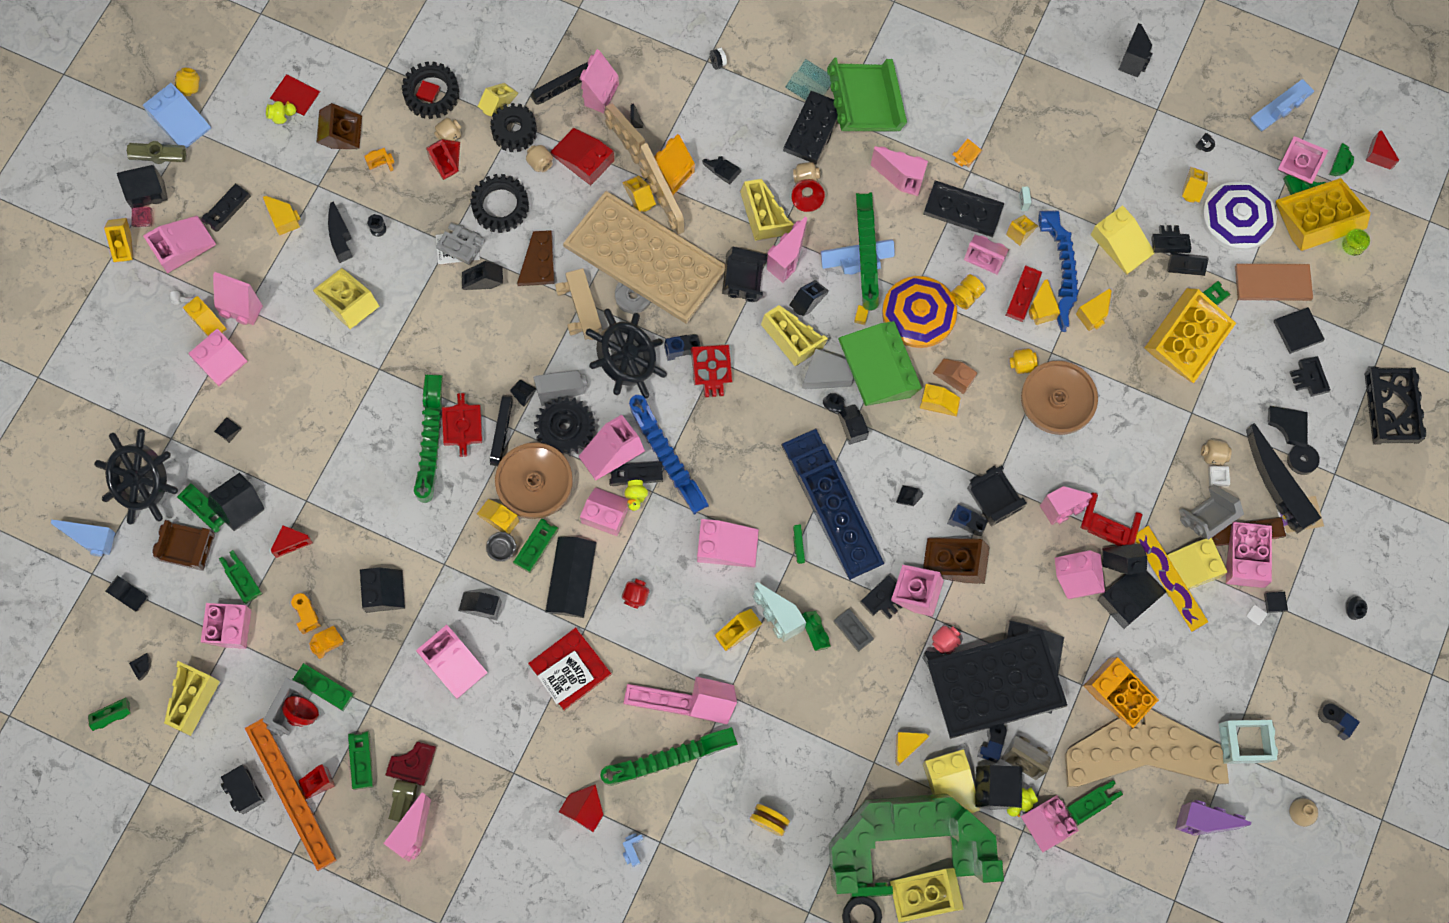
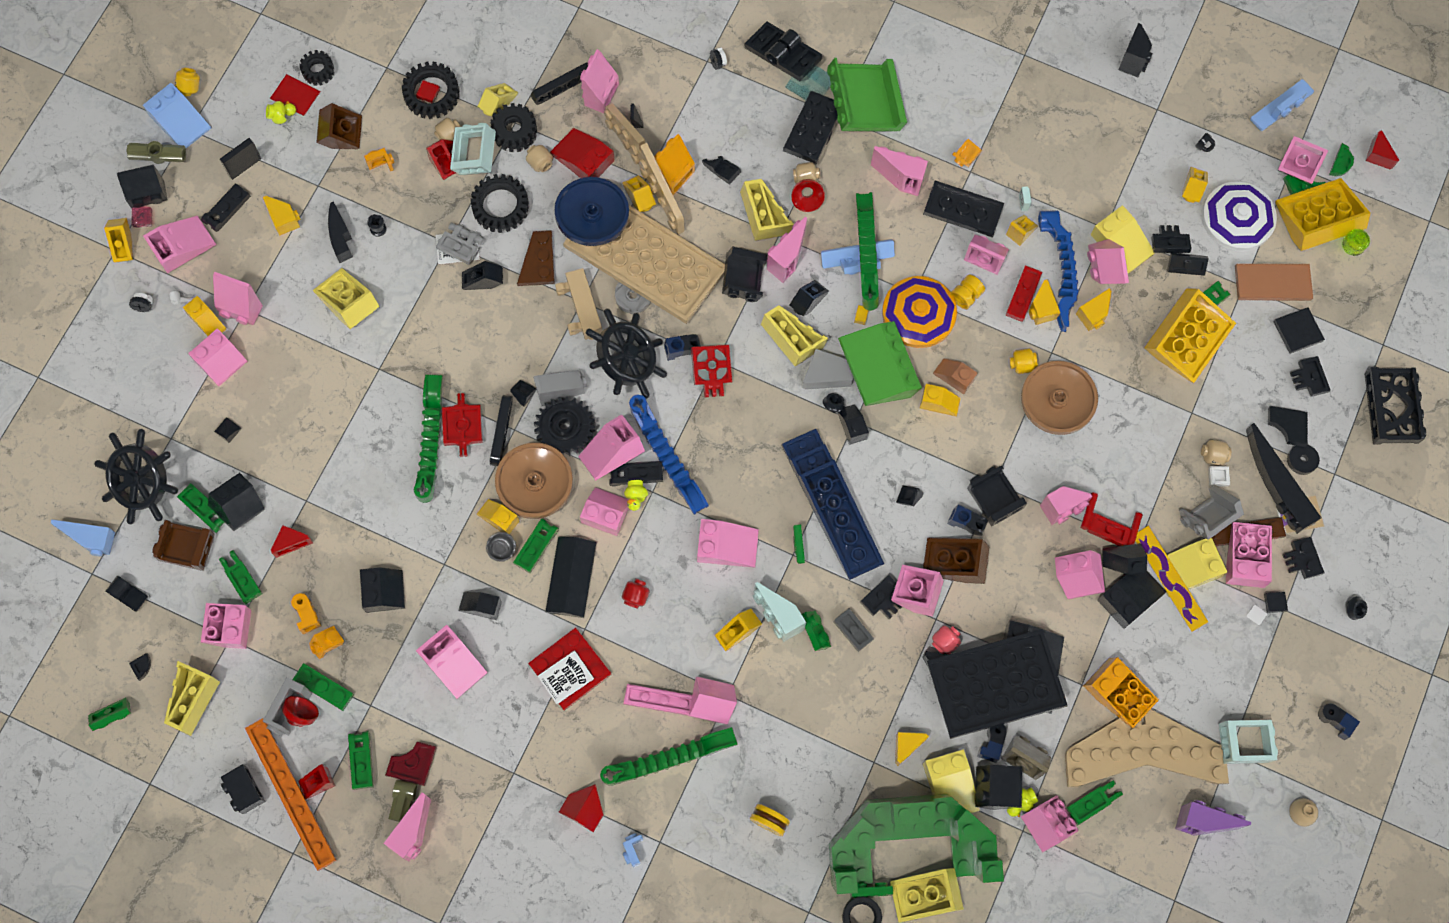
(141, 302): none -> black piece
(240, 158): none -> black tile
(317, 58): none -> black tyre
(460, 145): none -> light aqua window
(591, 211): none -> dark blue dish
(783, 50): none -> black plate
(1108, 262): none -> bright pink slope
(1304, 558): none -> black hinge

